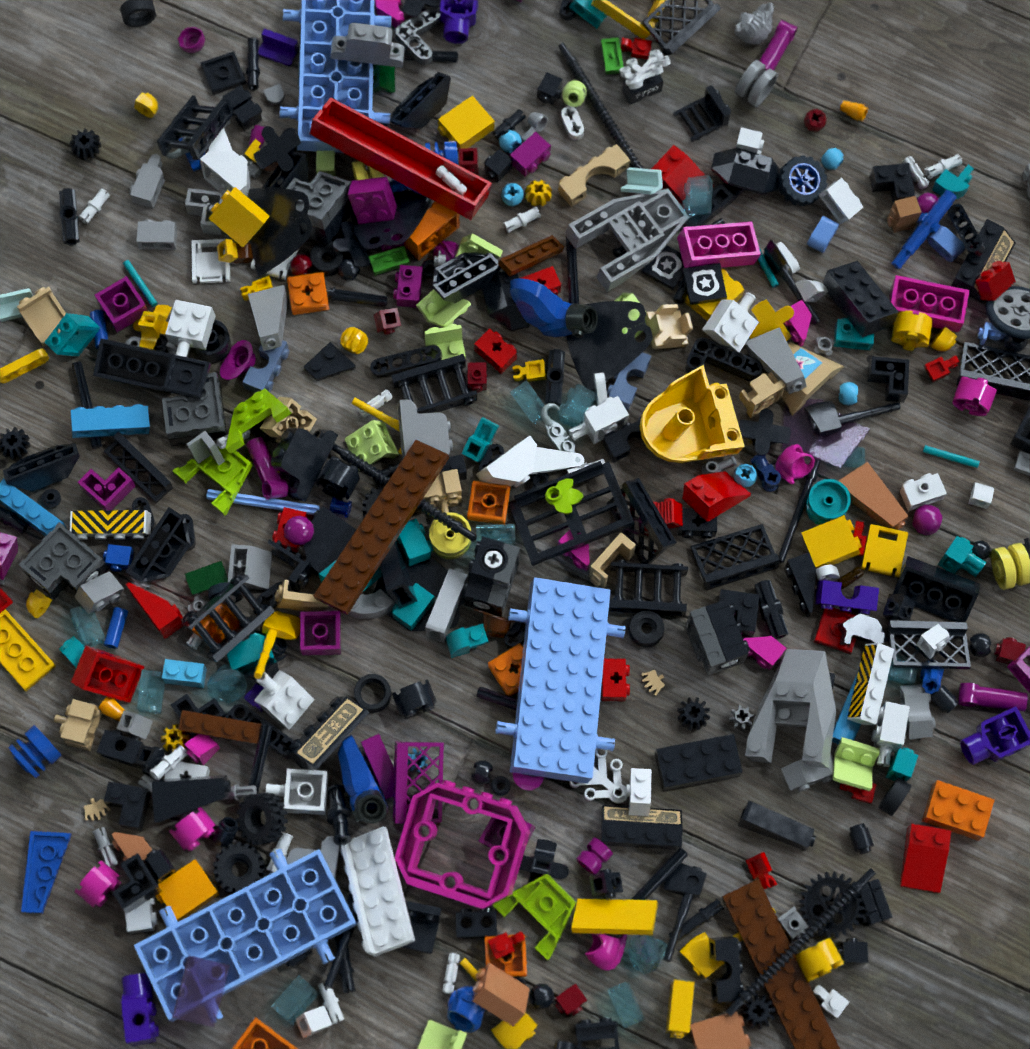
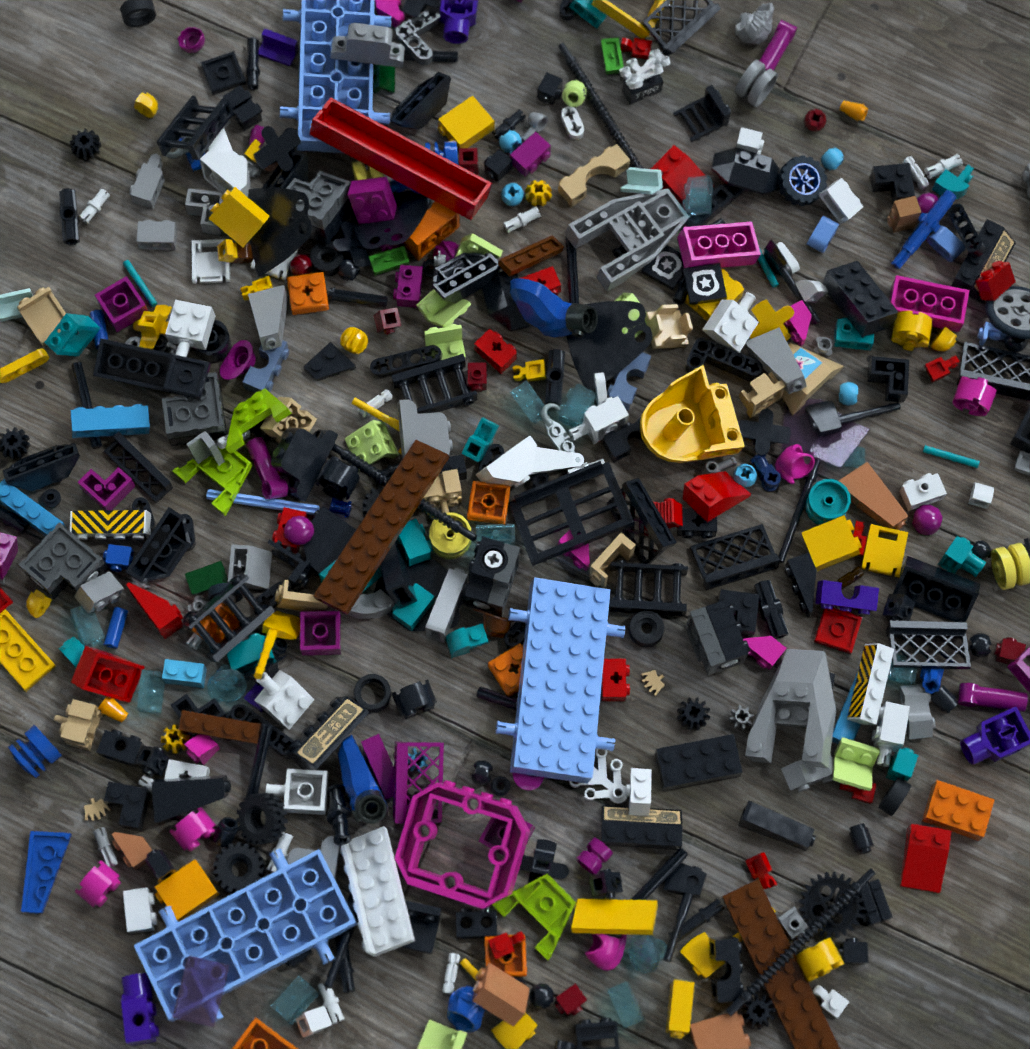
(134, 724): light grey brick -> none
(139, 888): black brick -> none
(168, 763): white pin -> none
(238, 792): light grey axle -> none
(274, 94): light grey tile -> none
(325, 162): yellowish green panel -> none
(451, 180): white axle -> none
(566, 496): lime plate -> none
(827, 573): white beam -> none
(863, 629): piece -> none
(933, 640): white brick -> none

